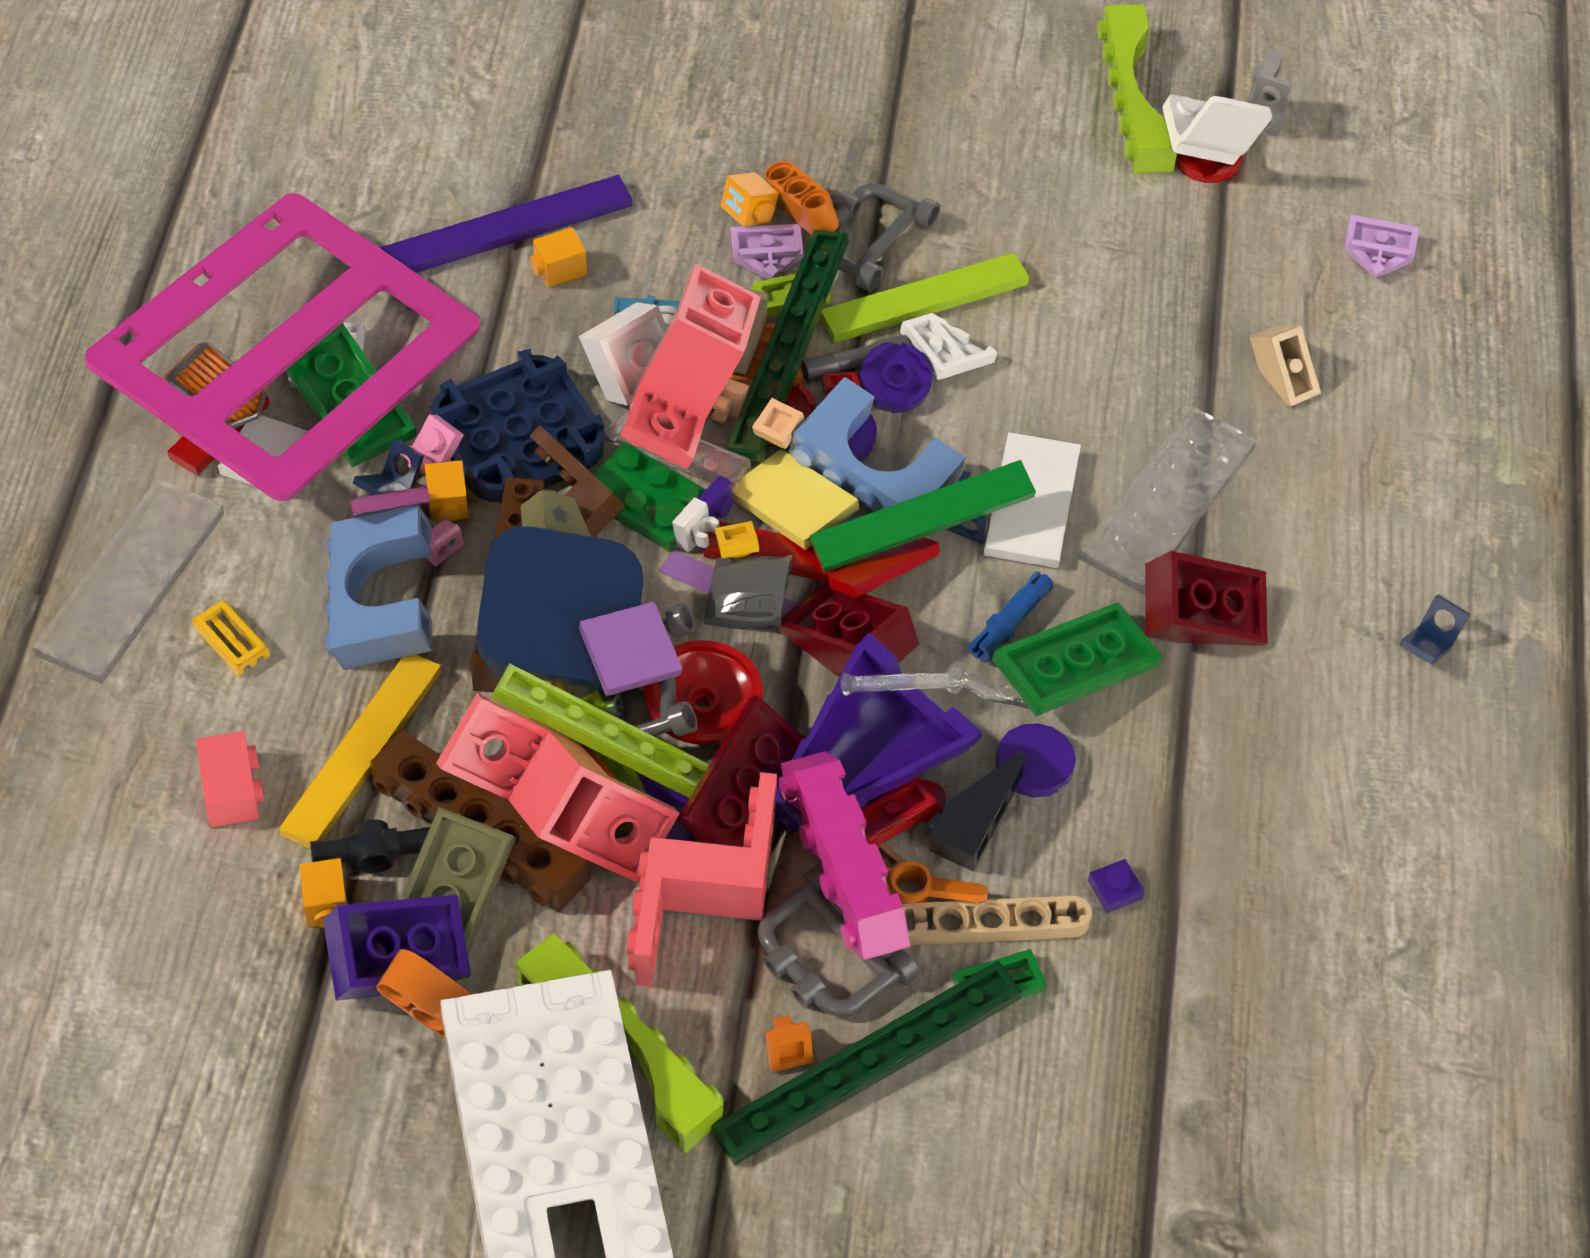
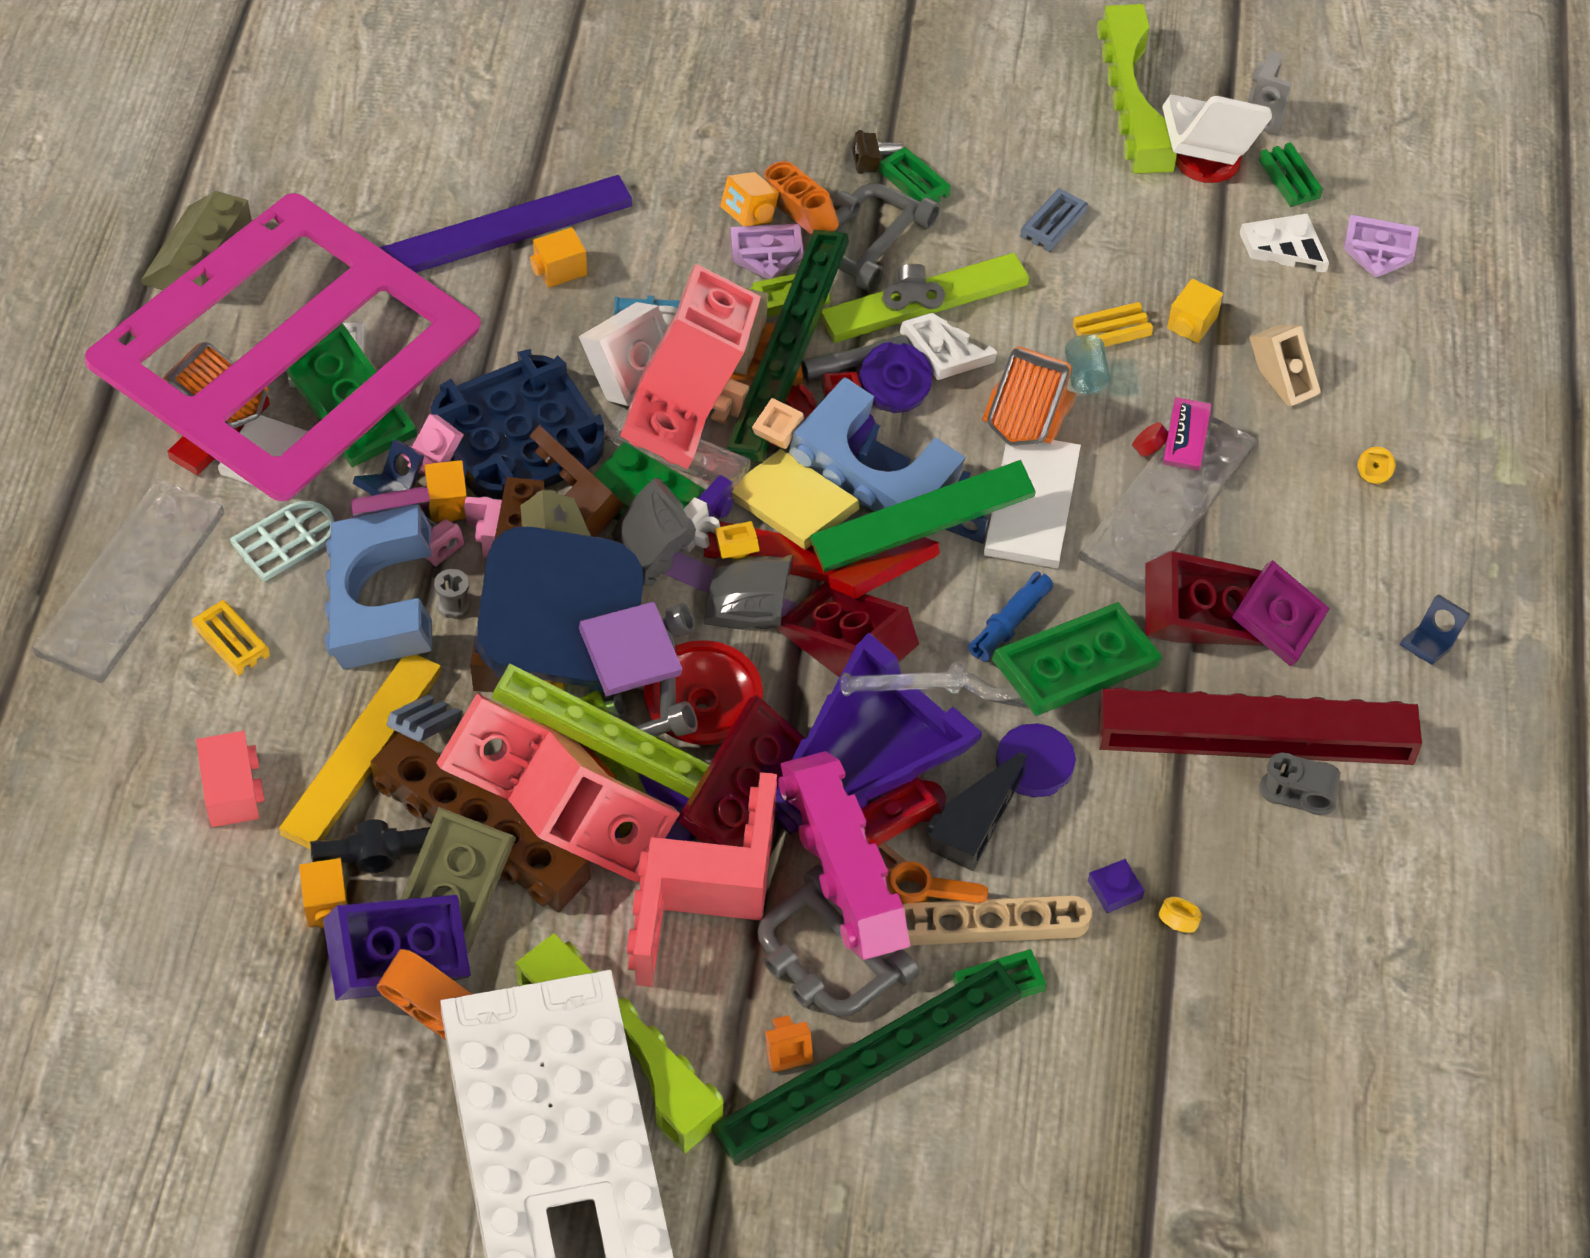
(196, 235): none -> olive slope
(270, 538): none -> light aqua window
(418, 714): none -> sand blue tile
(457, 589): none -> light grey bush
(483, 514): none -> bright pink bracket
(654, 529): none -> dark grey slope
(868, 151): none -> dark brown piece
(879, 456): none -> dark blue bracket
(909, 180): none -> green tile
(913, 289): none -> flat silver piece
(1030, 398): none -> orange piece
(1061, 230): none -> sand blue tile
(1088, 363): none -> clear light blue piece
(1110, 322): none -> yellow tile
(1150, 439): none -> red tile
(1180, 914): none -> yellow tile
(1187, 434): none -> dark pink slope
(1194, 310): none -> yellow brick
(1259, 726): none -> dark red brick
(1281, 613): none -> magenta tile
(1284, 241): none -> white wing
(1296, 172): none -> green tile
(1304, 784): none -> dark grey piece
(1376, 465): none -> yellow tile

